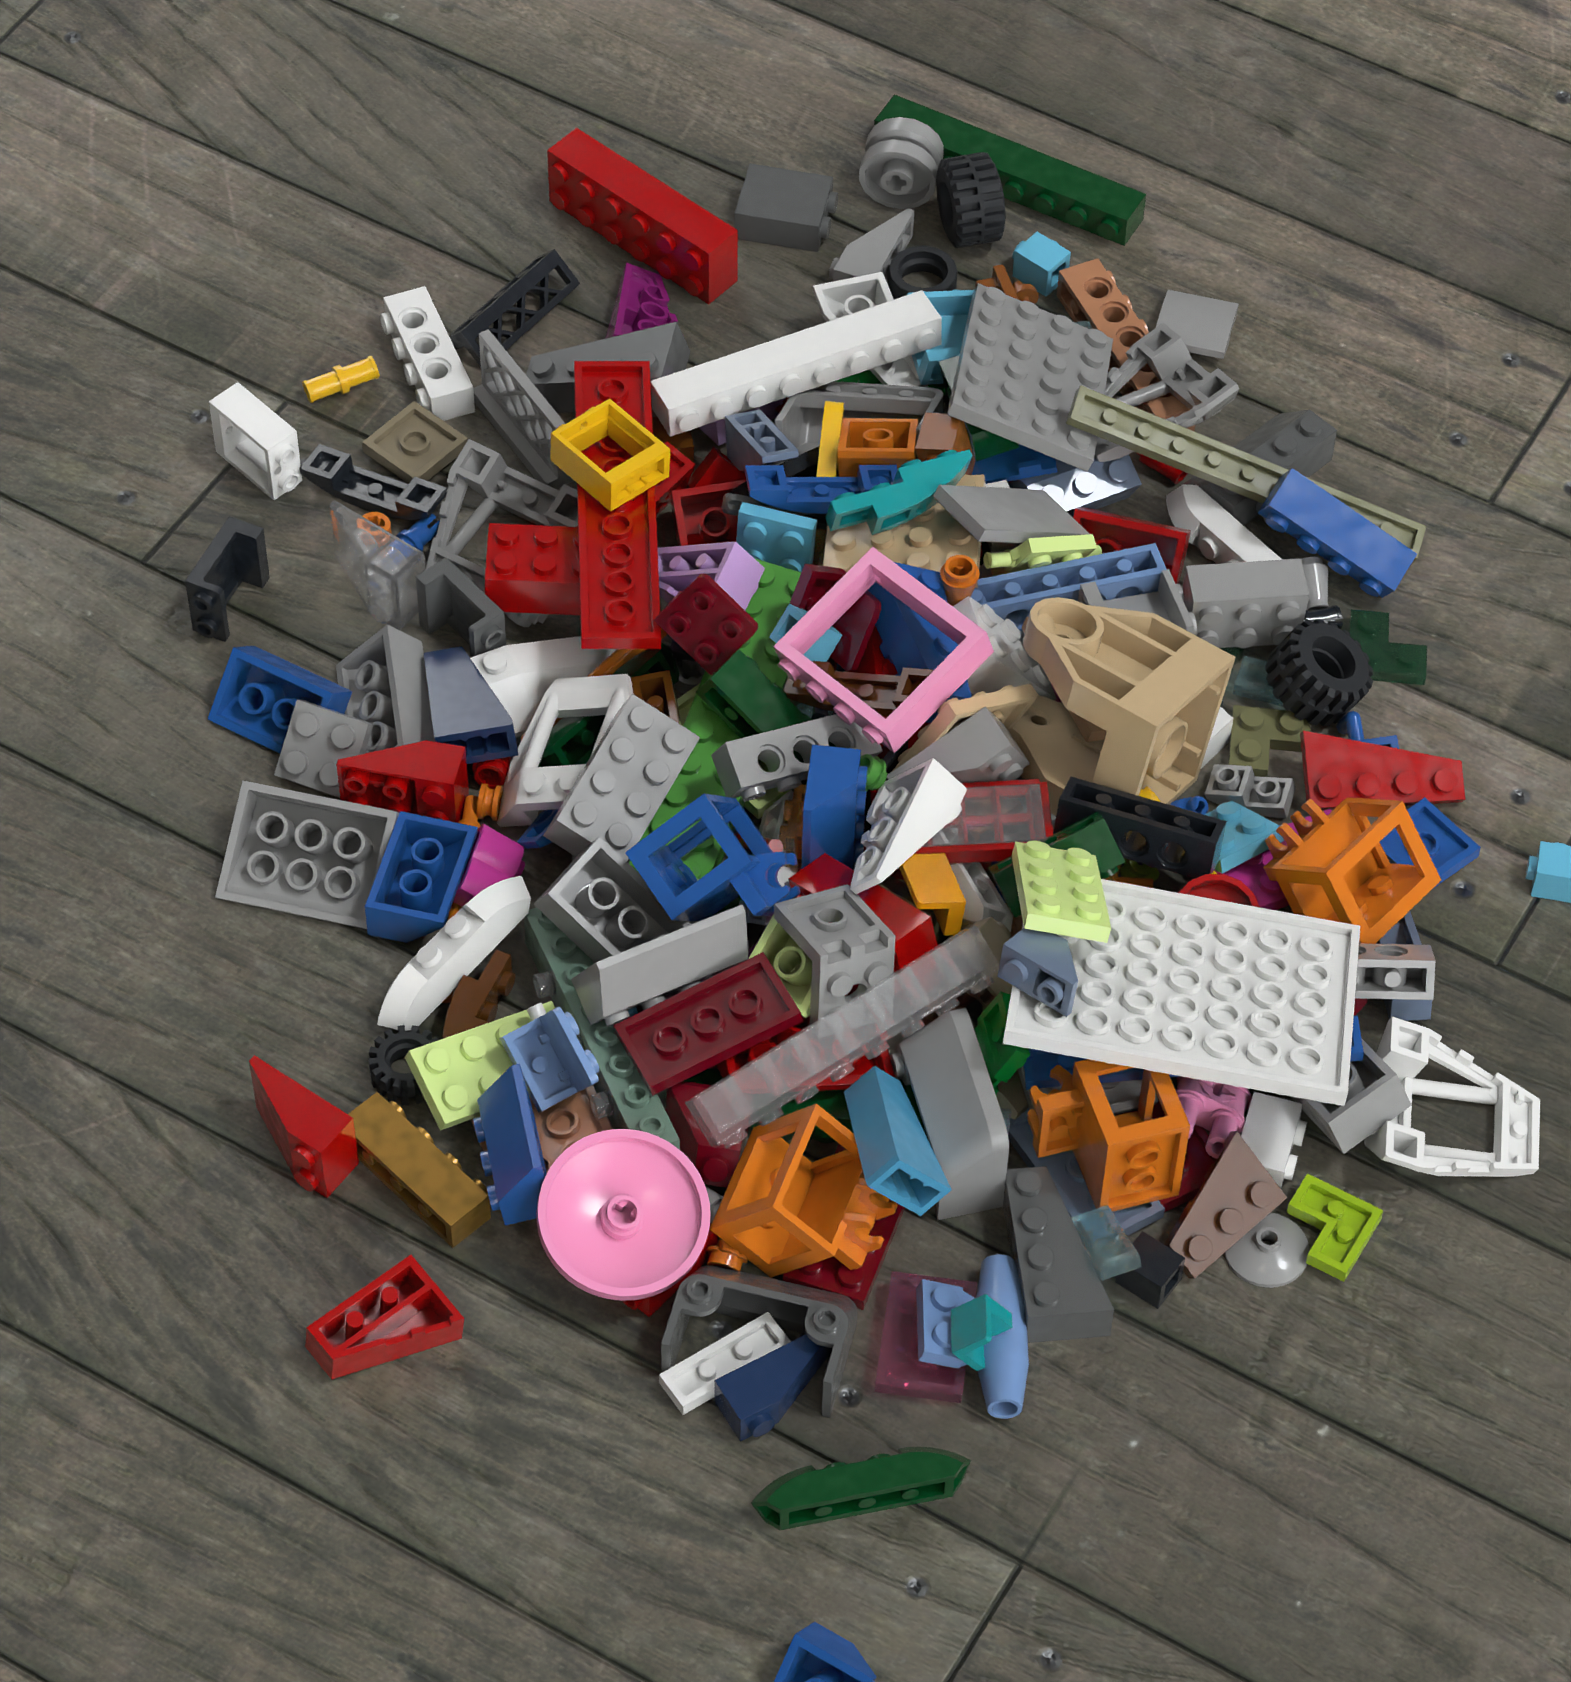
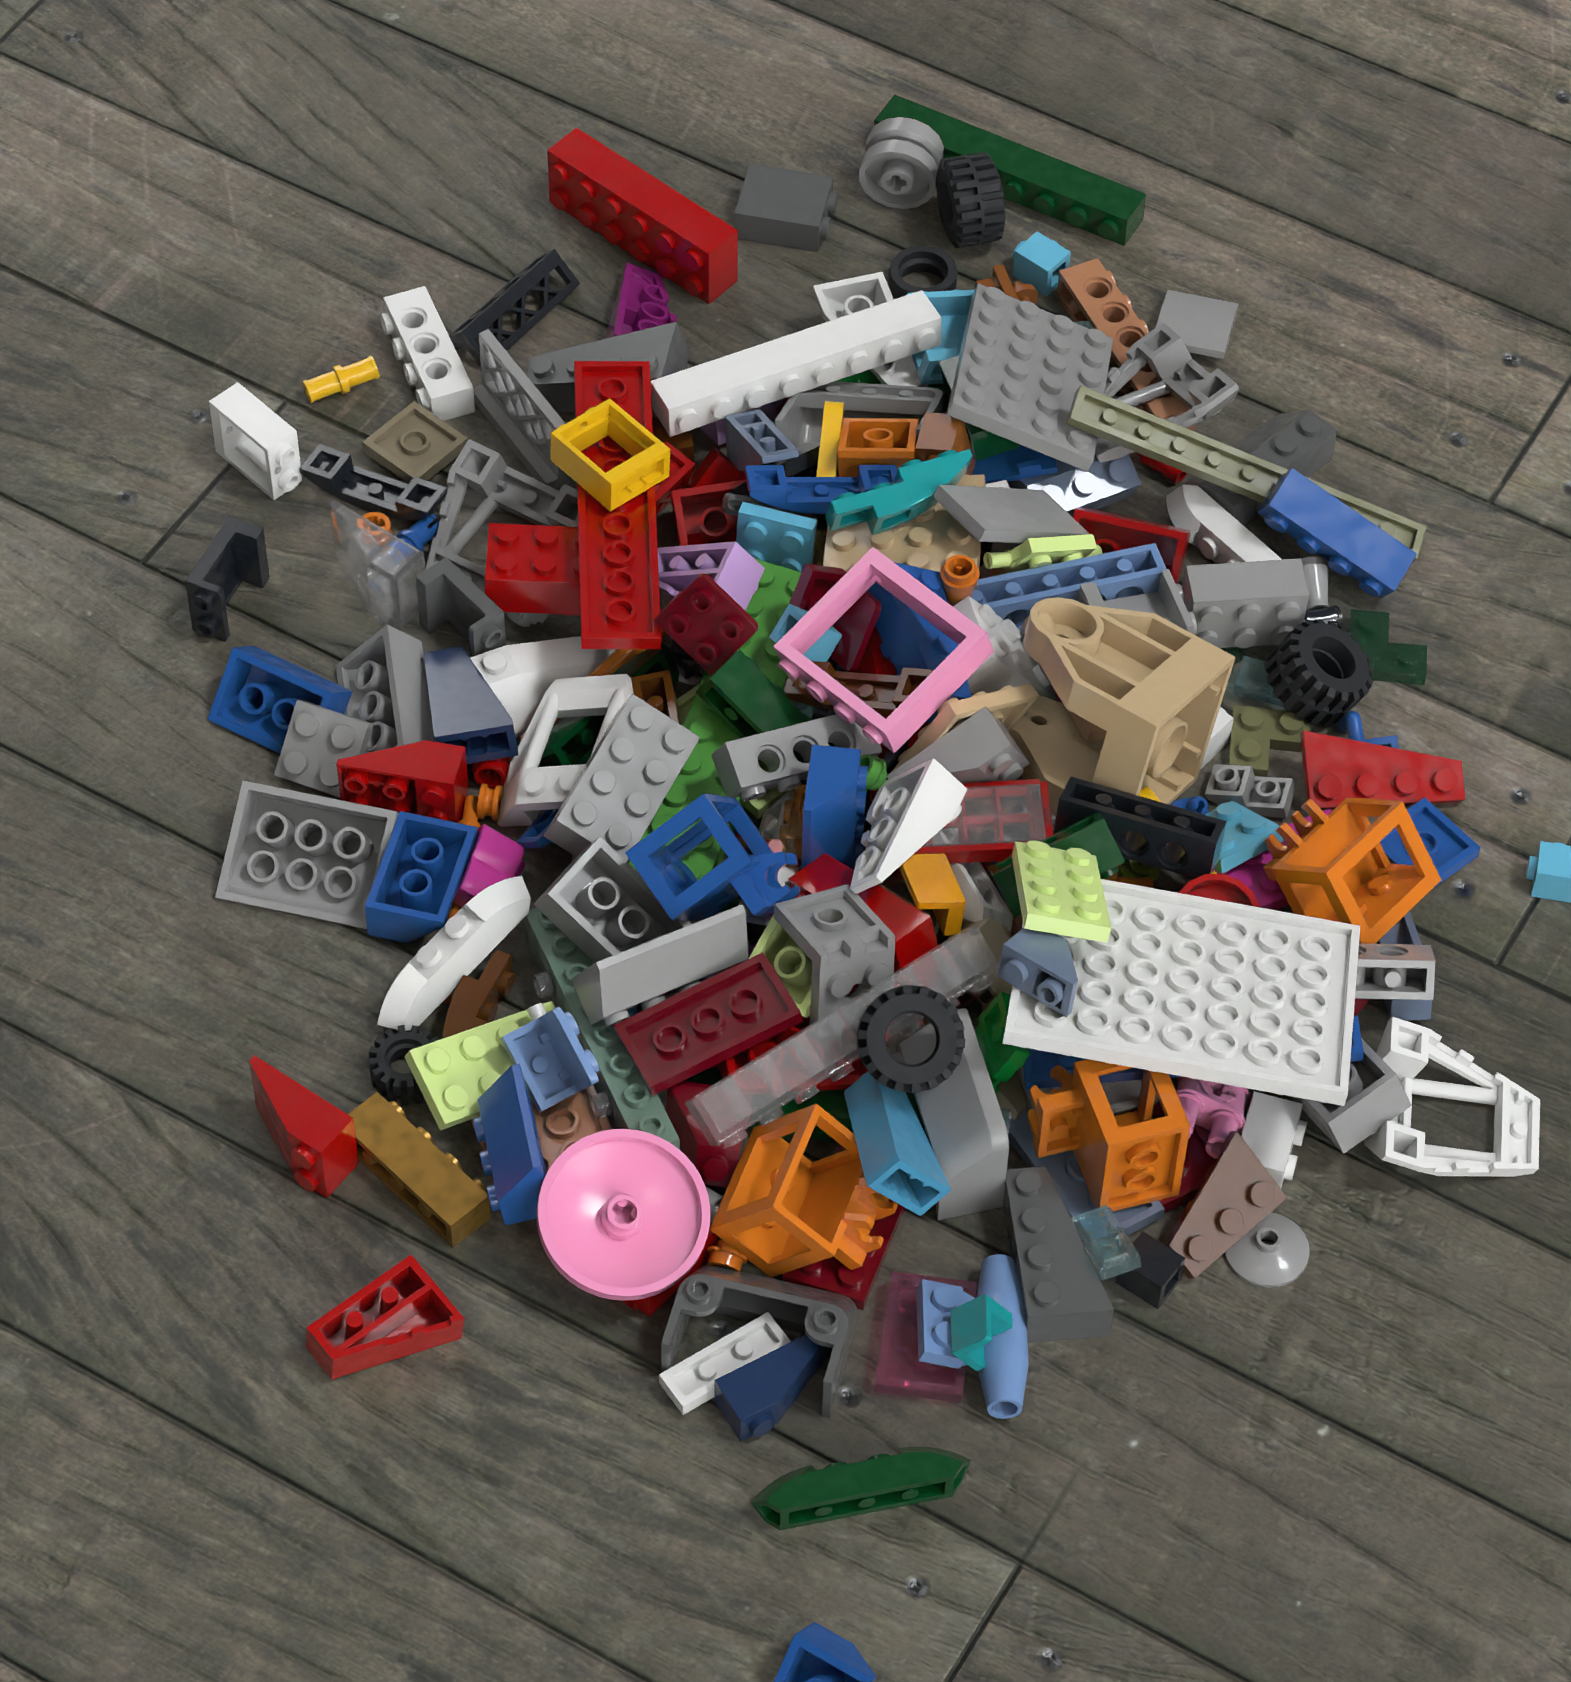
(874, 249): light grey slope -> none
(938, 1012): none -> black tyre
(1344, 1223): lime plate -> none

